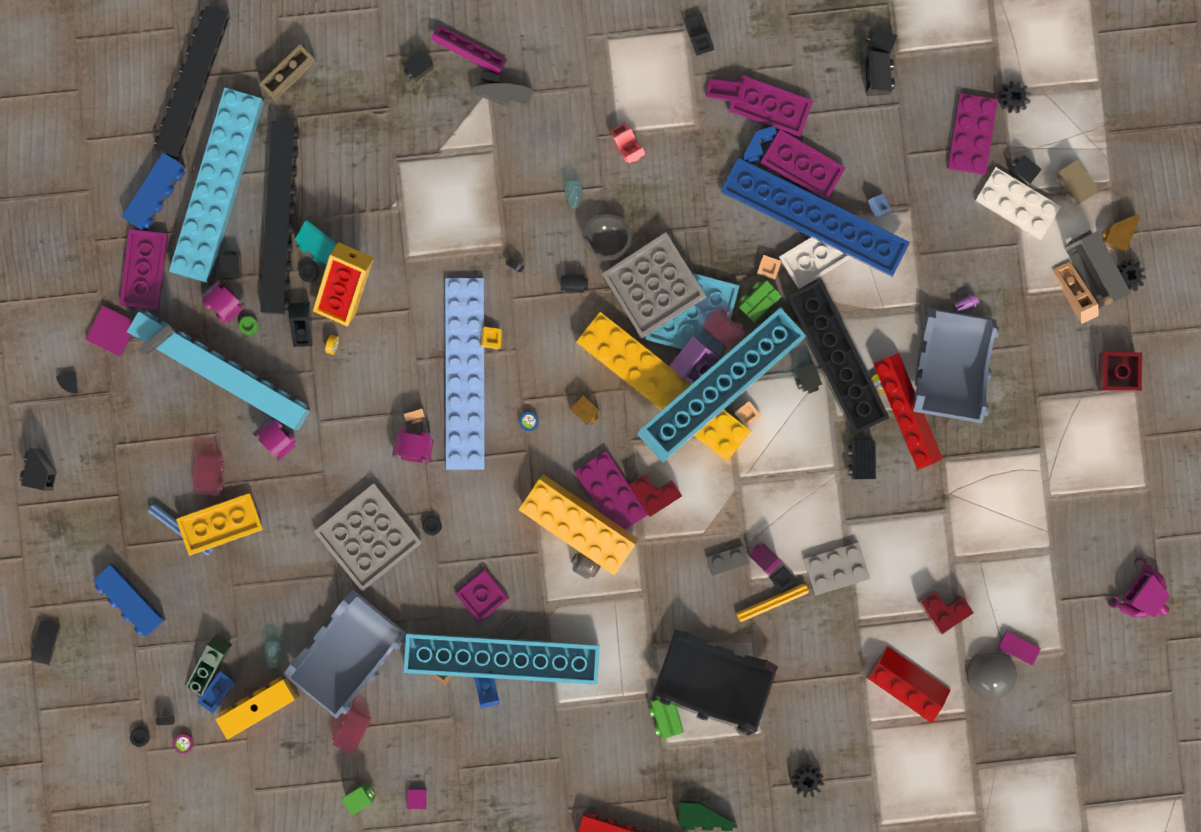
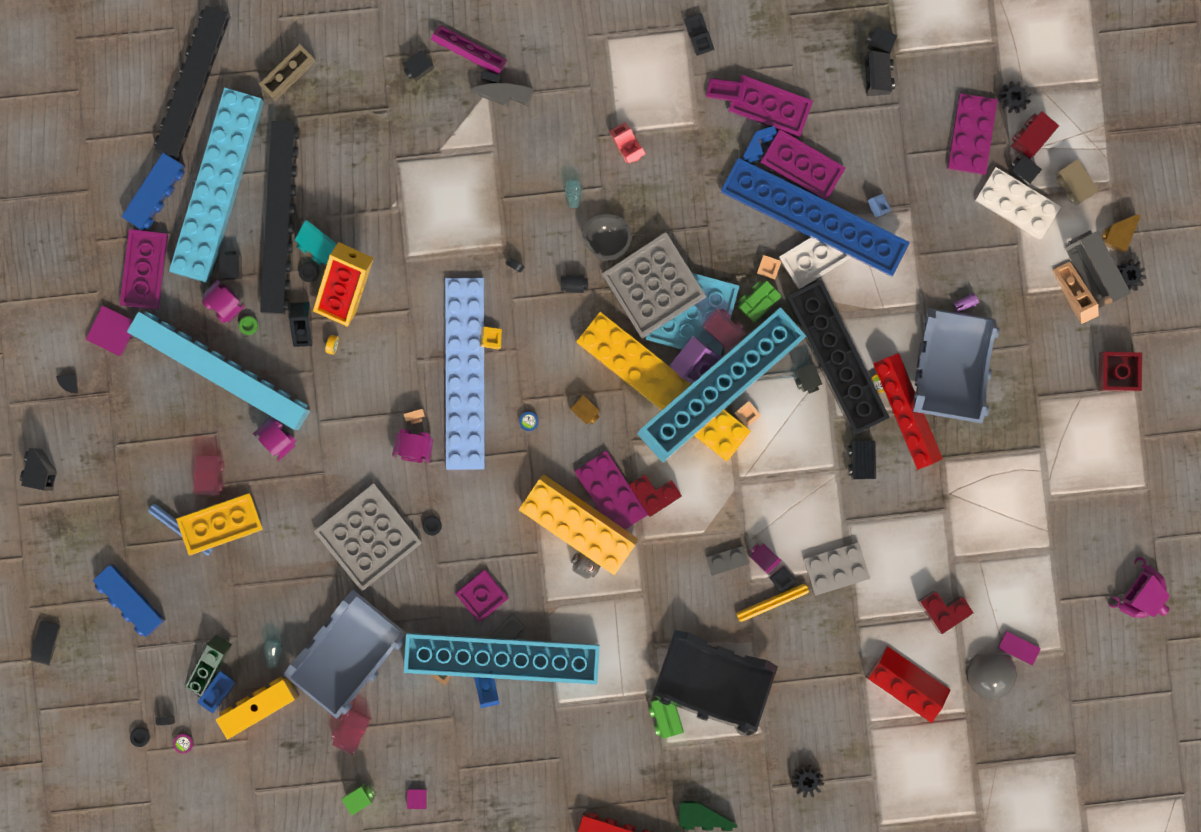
(157, 340): dark grey tile -> none
(1034, 136): none -> dark red brick

